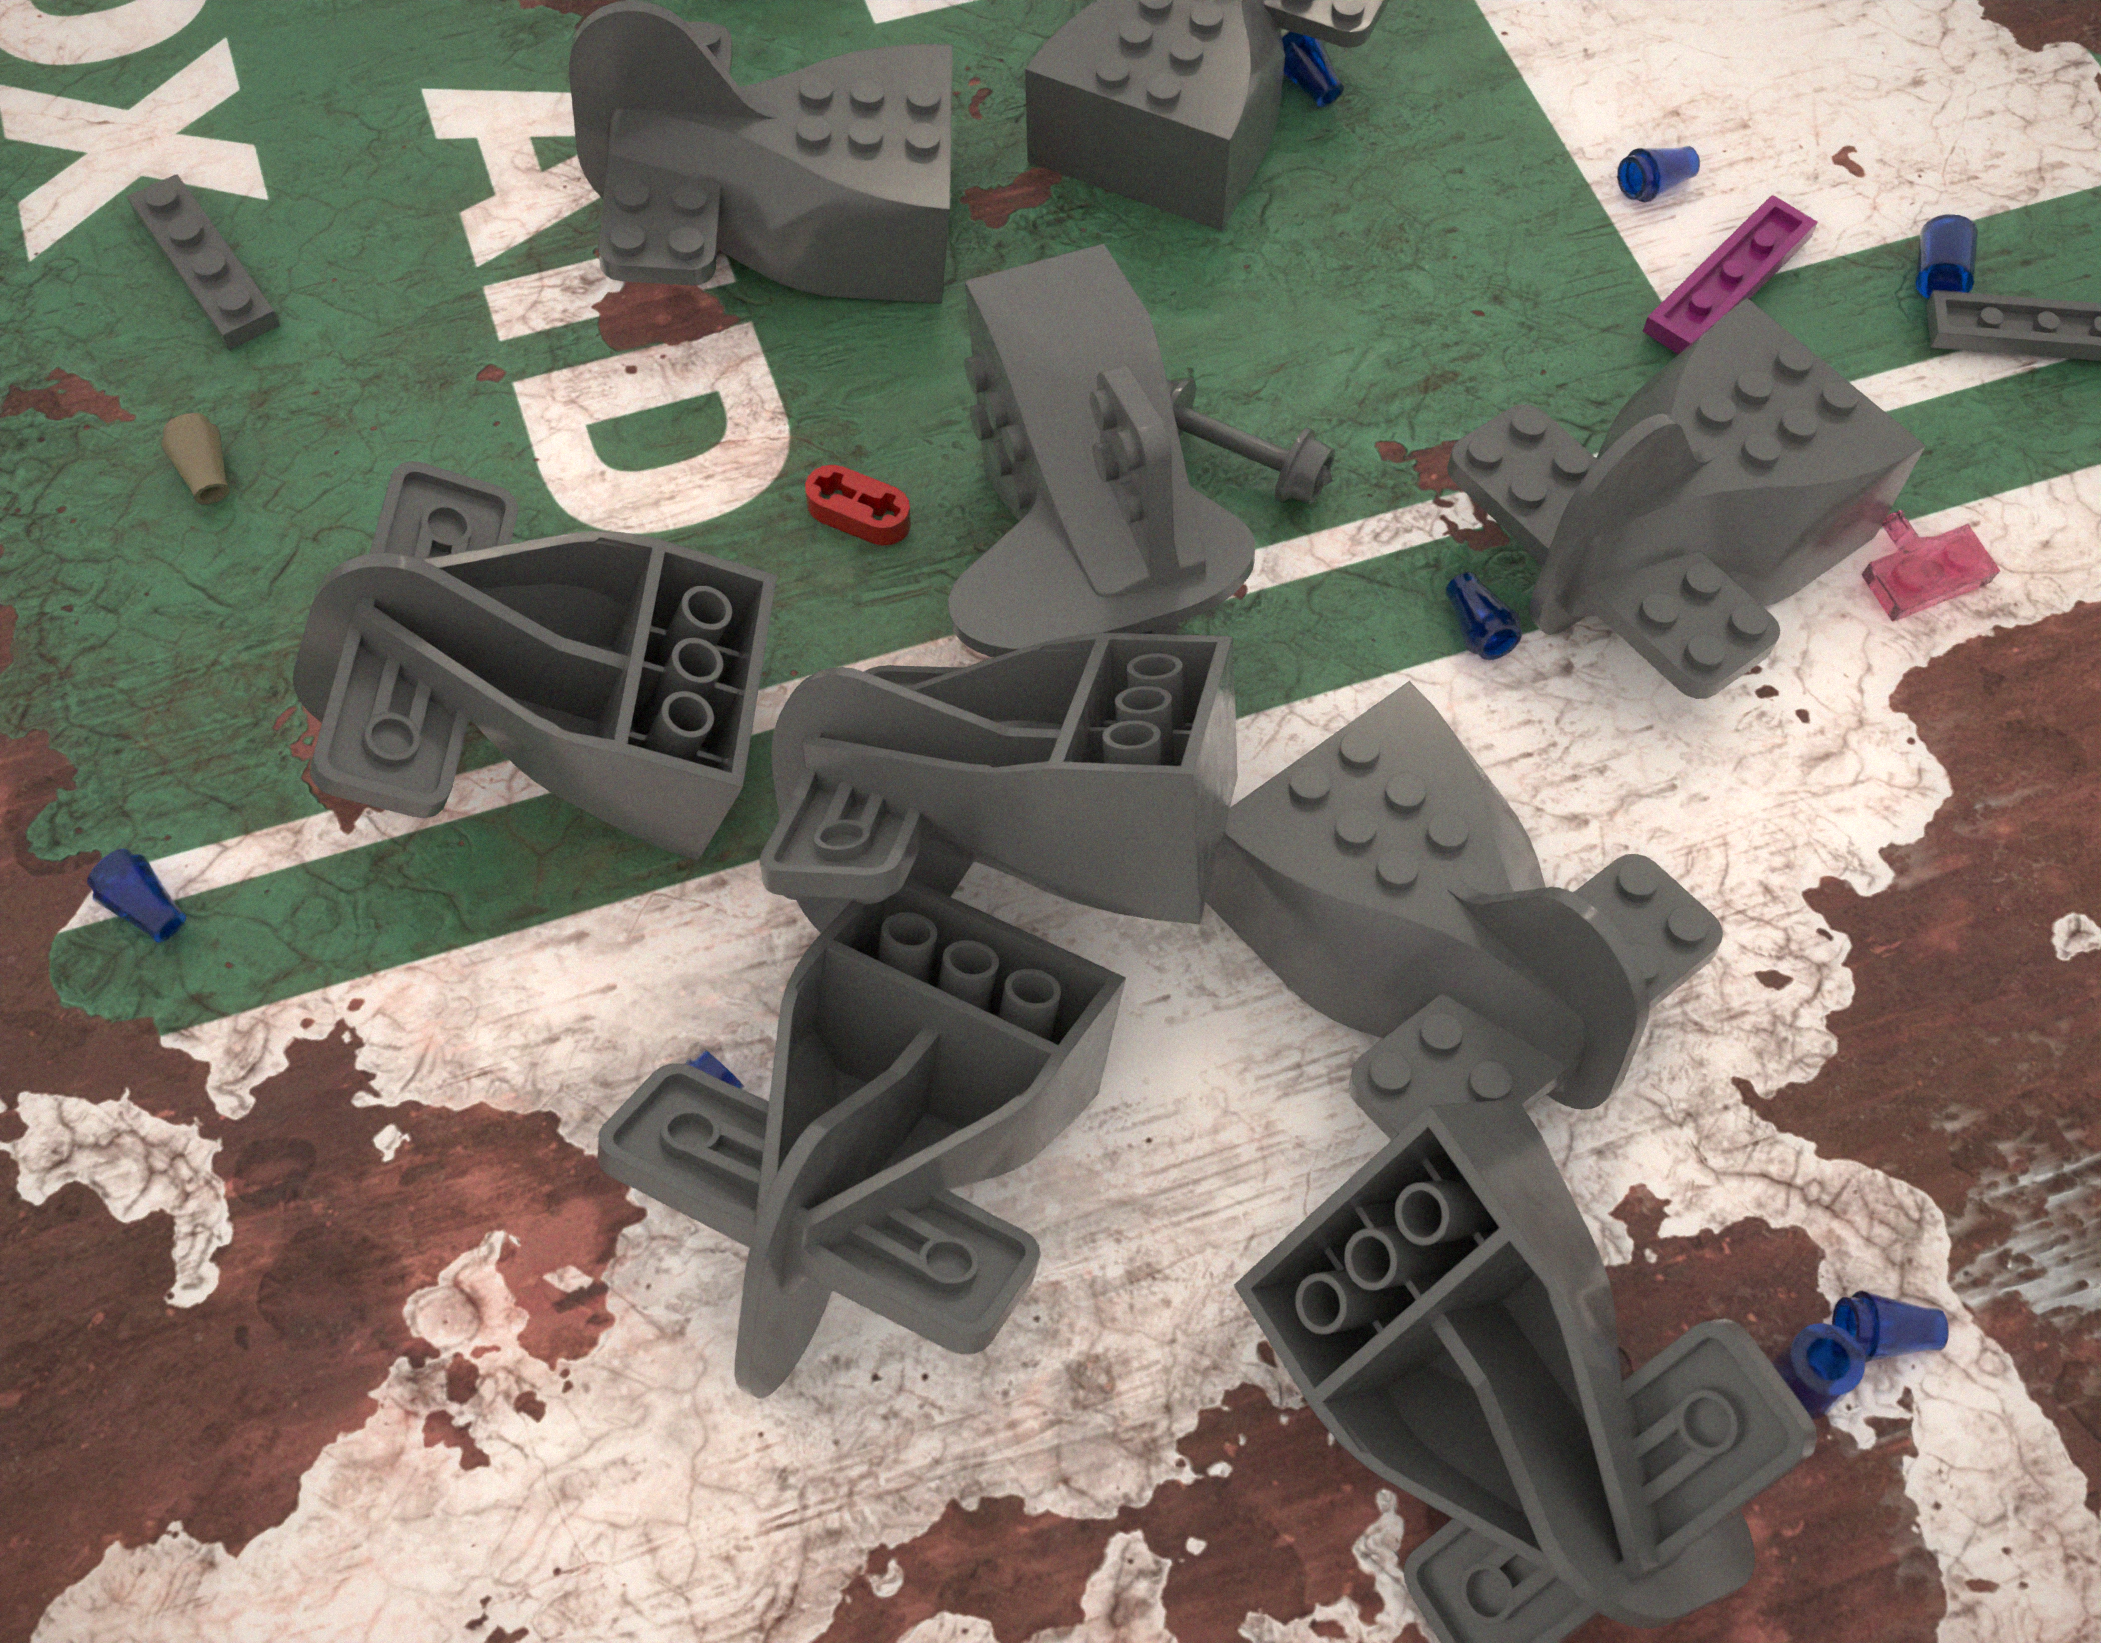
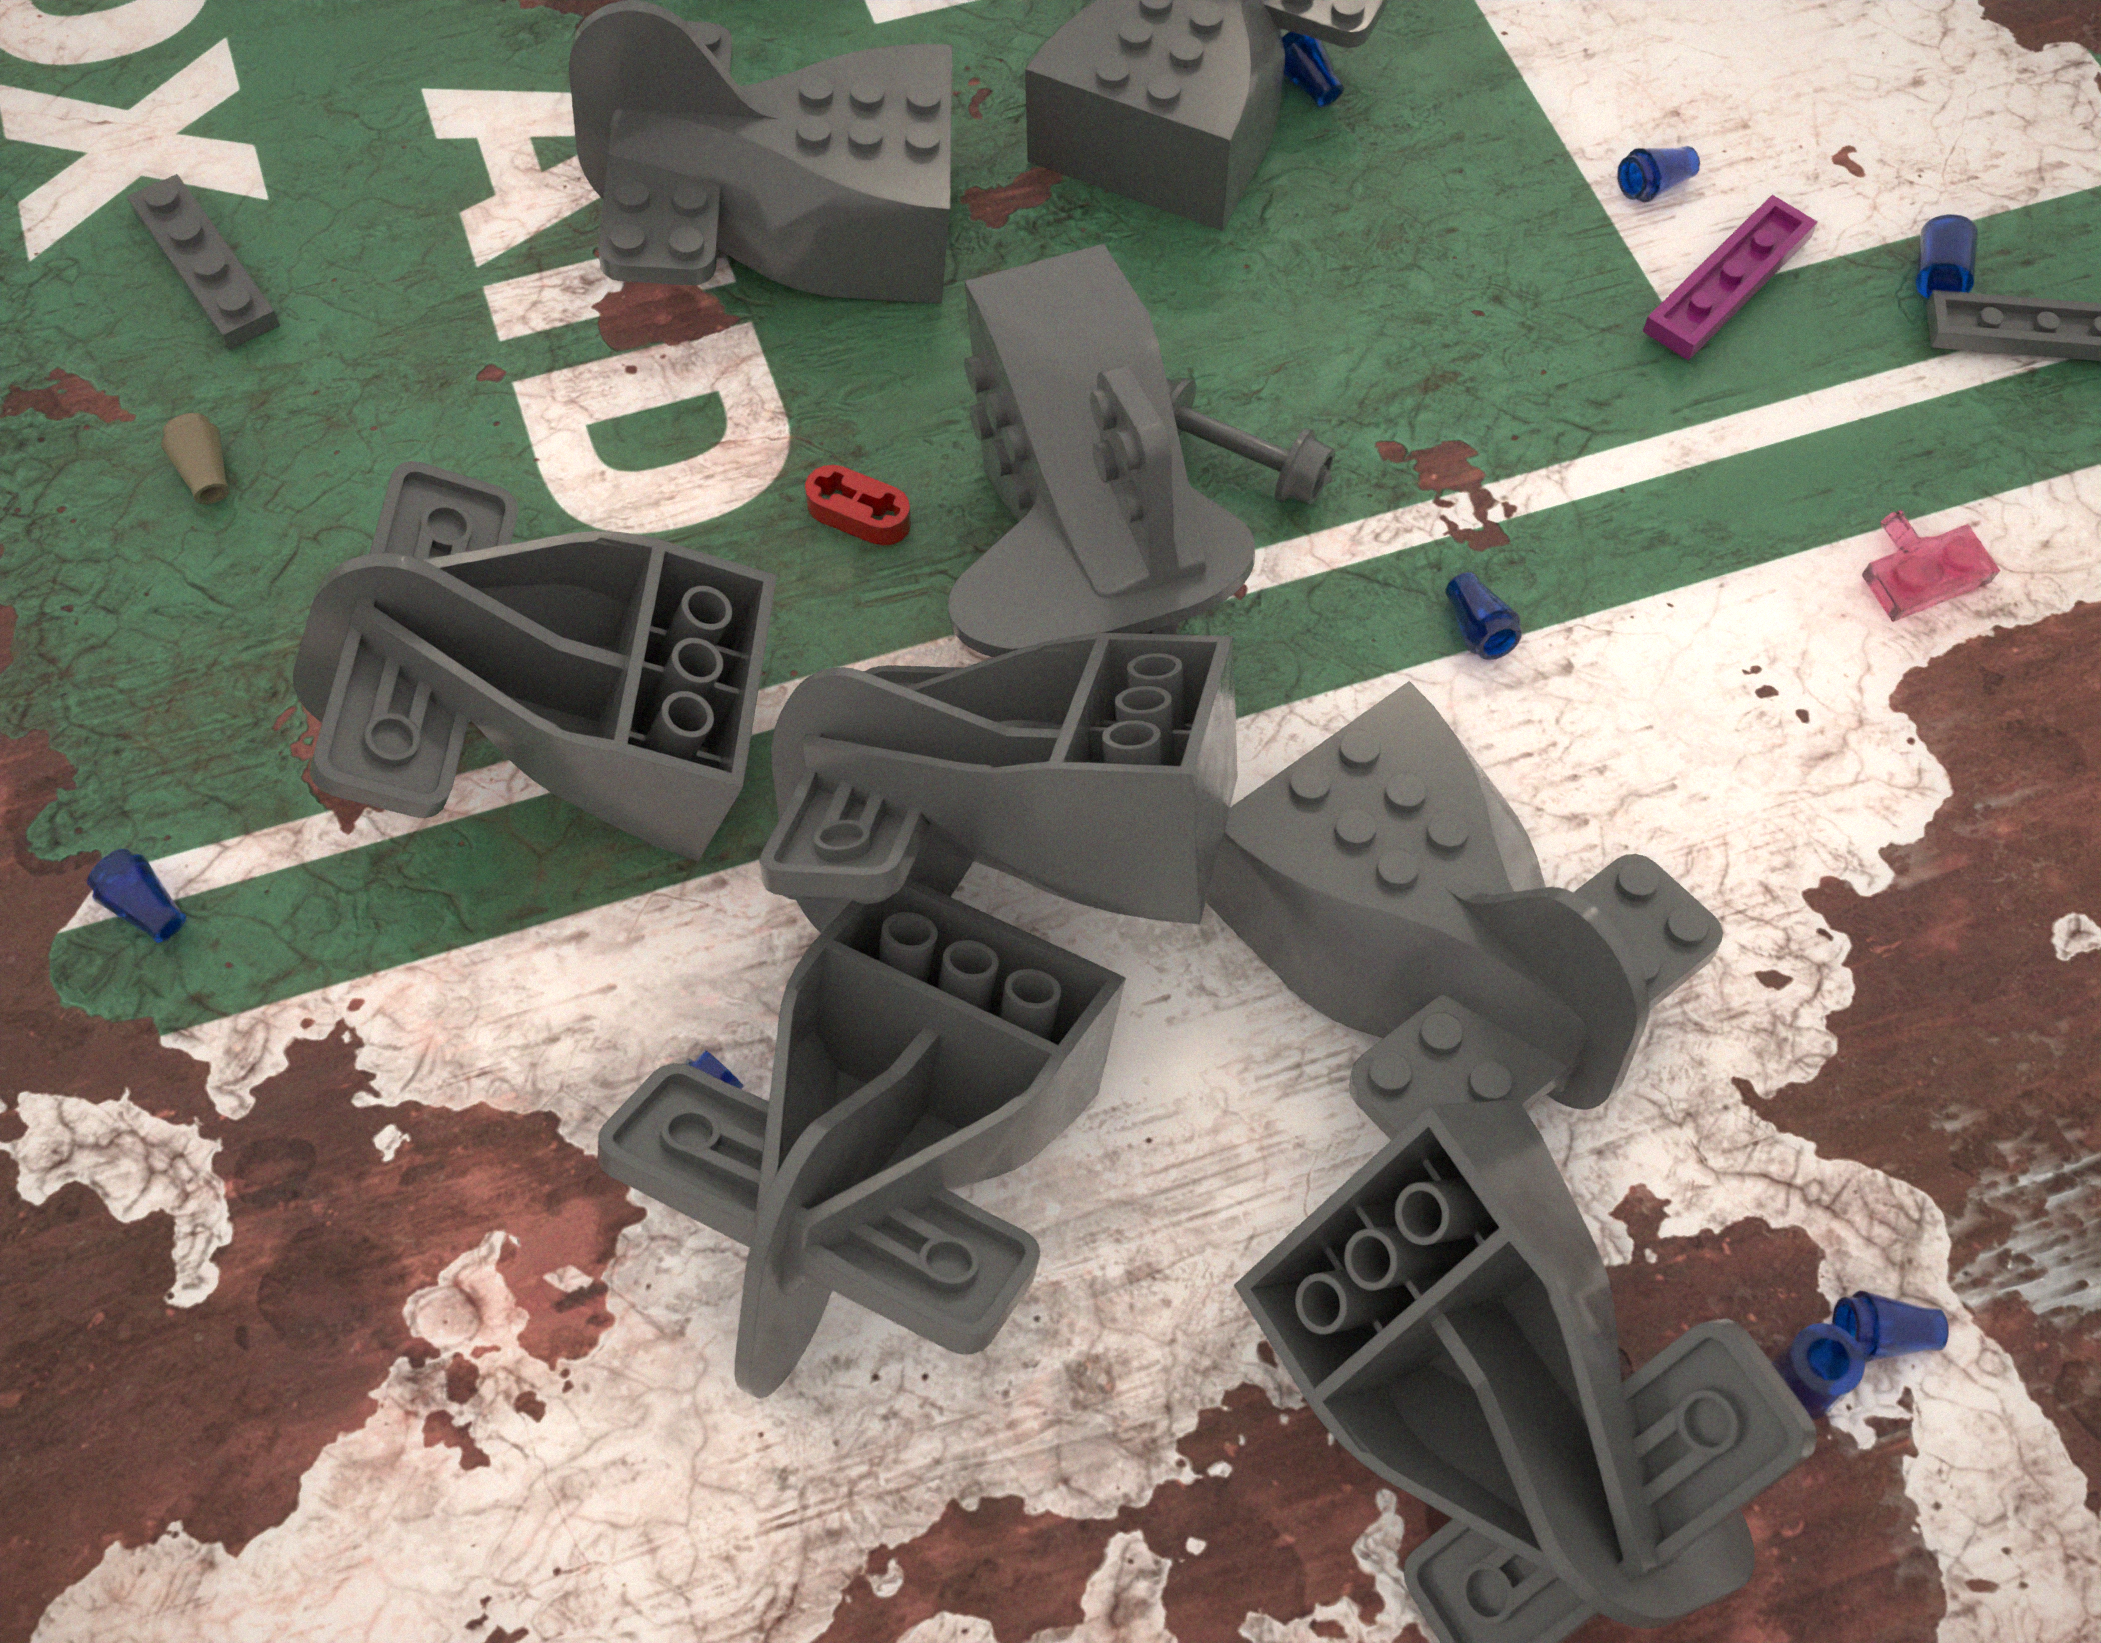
(1706, 501): dark grey brick -> none

